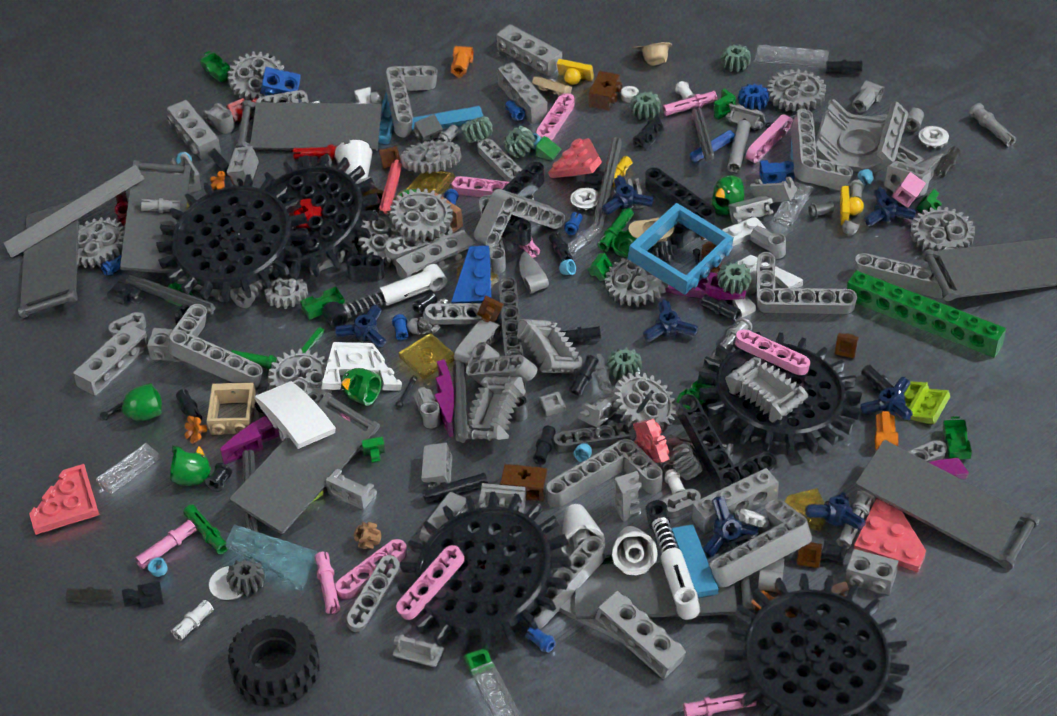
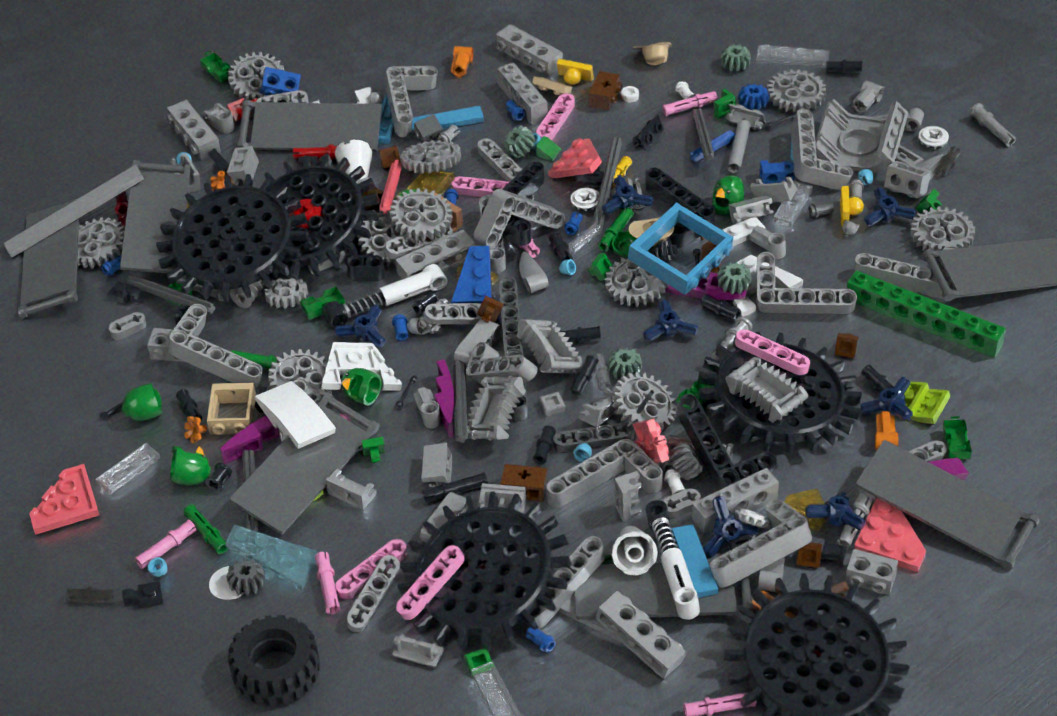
(111, 359): light grey brick -> none
(159, 205): light grey pin -> none
(192, 620): white pin -> none
(314, 338): green piece -> none
(367, 535): medium nougat gear -> none
(424, 354): clear yellow plate -> none
(477, 129): sand green gear -> none
(577, 527): white cone -> none
(645, 105): sand green gear -> none
(769, 138): bright pink beam -> none
(908, 190): bright pink slope -> none

